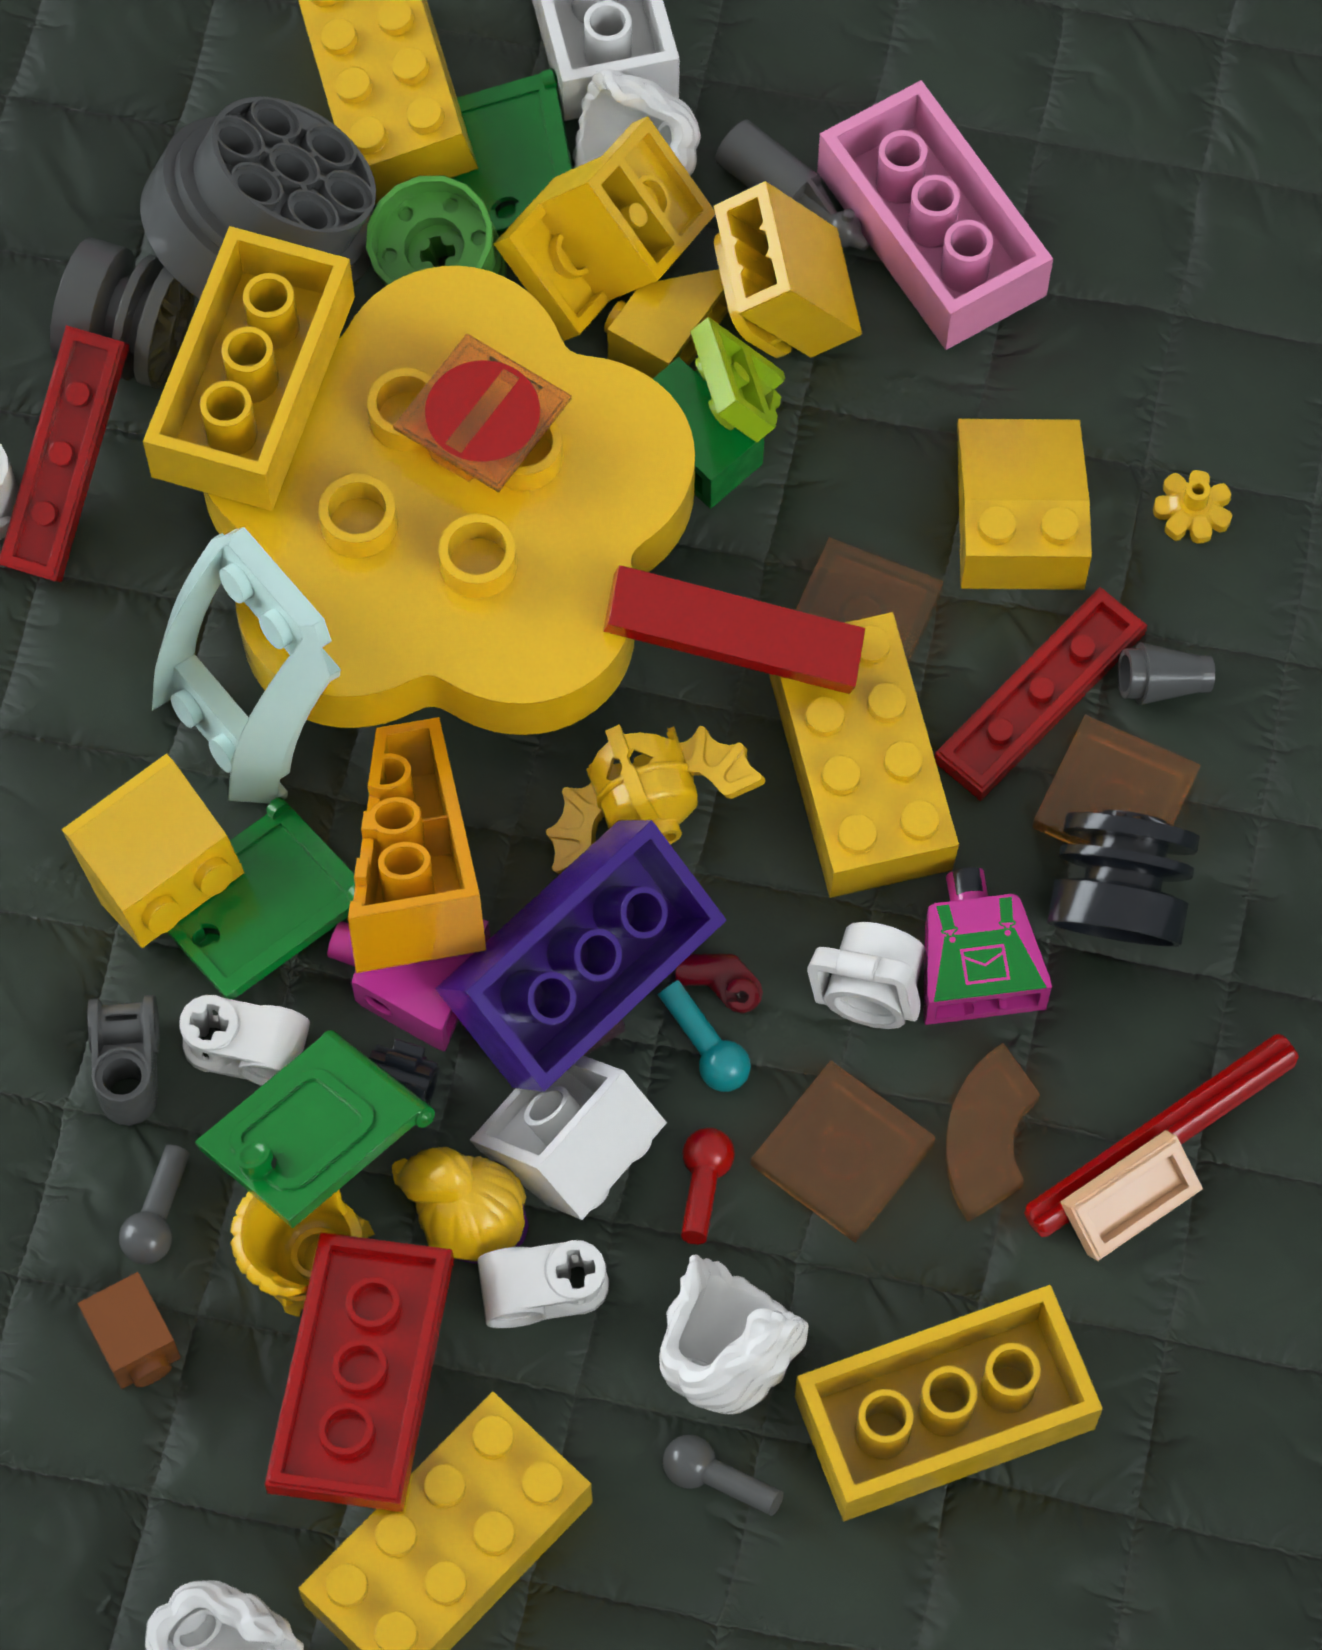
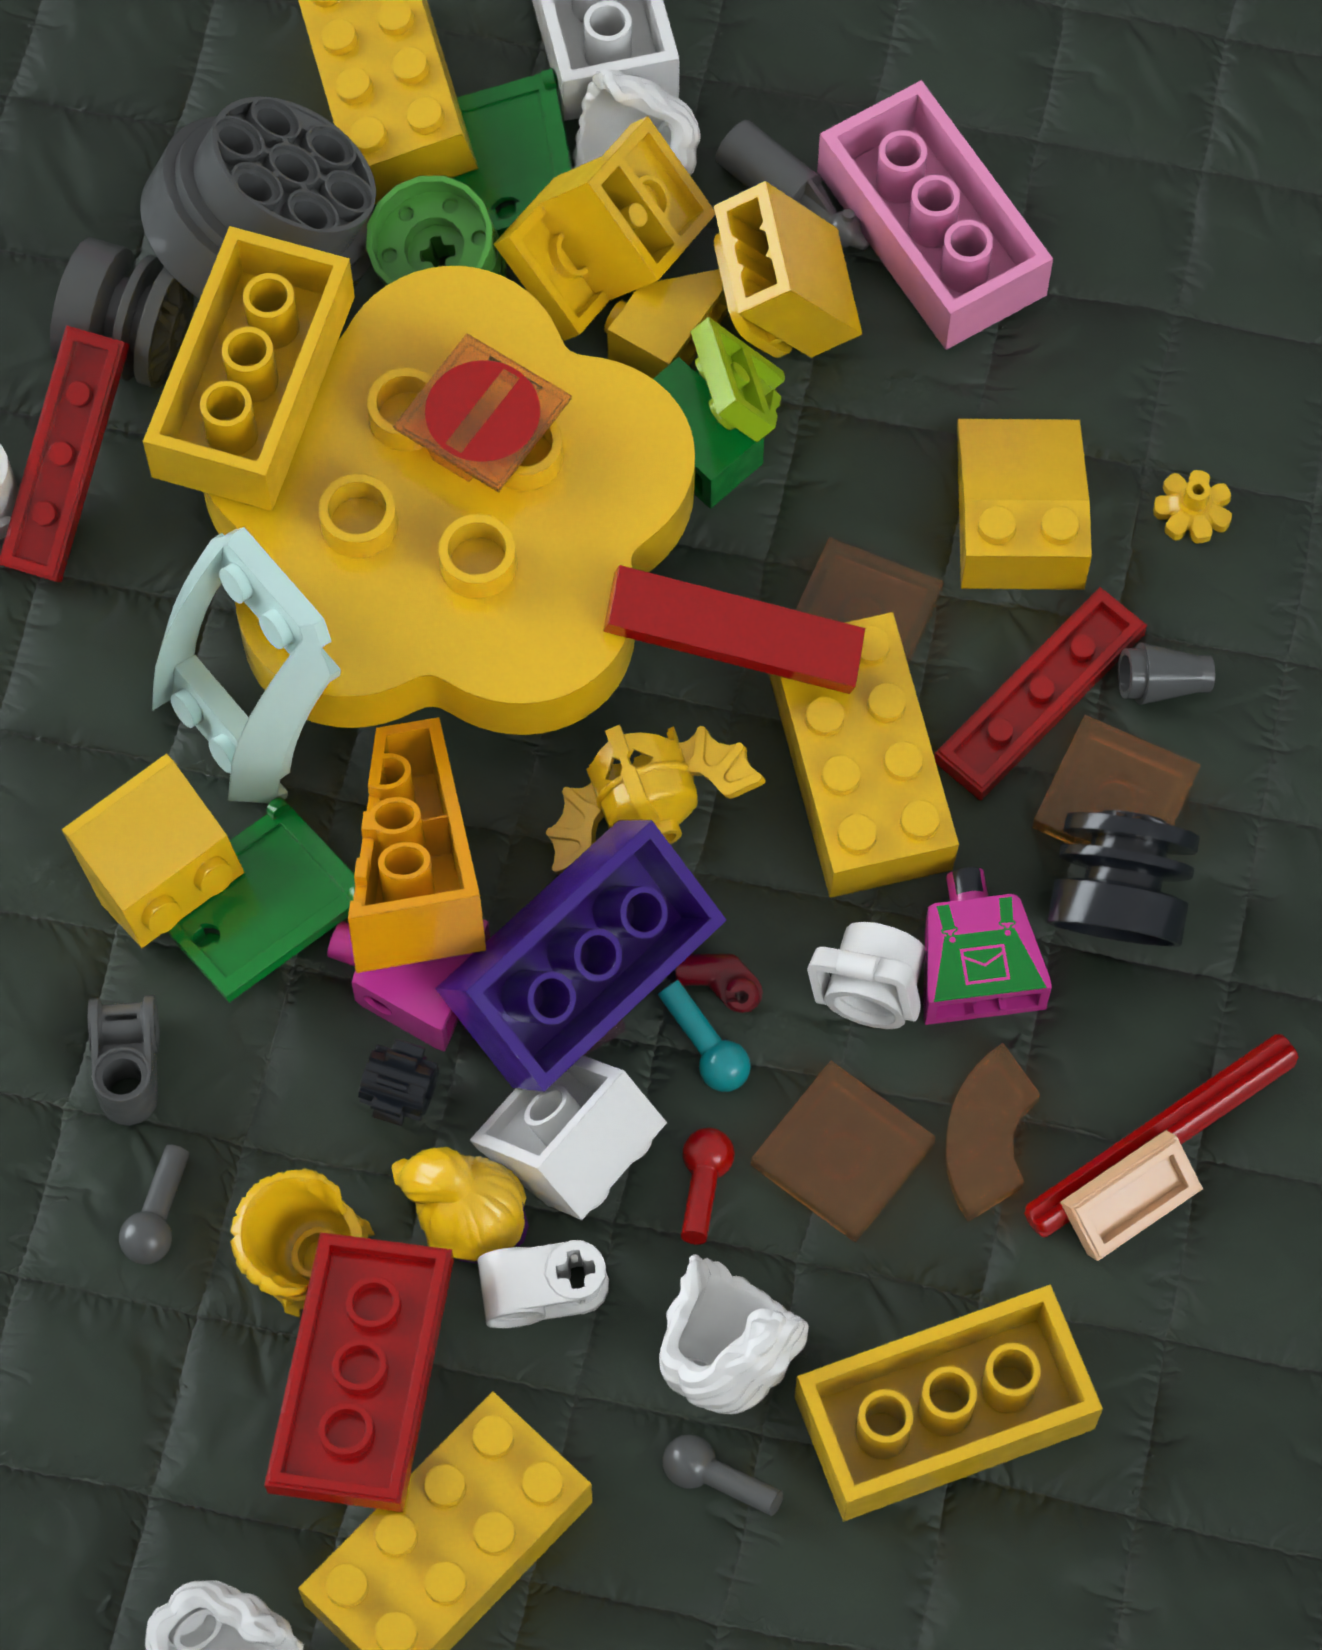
(130, 1332): dark orange brick -> none
(252, 1039): white piece -> none
(319, 1121): green container -> none

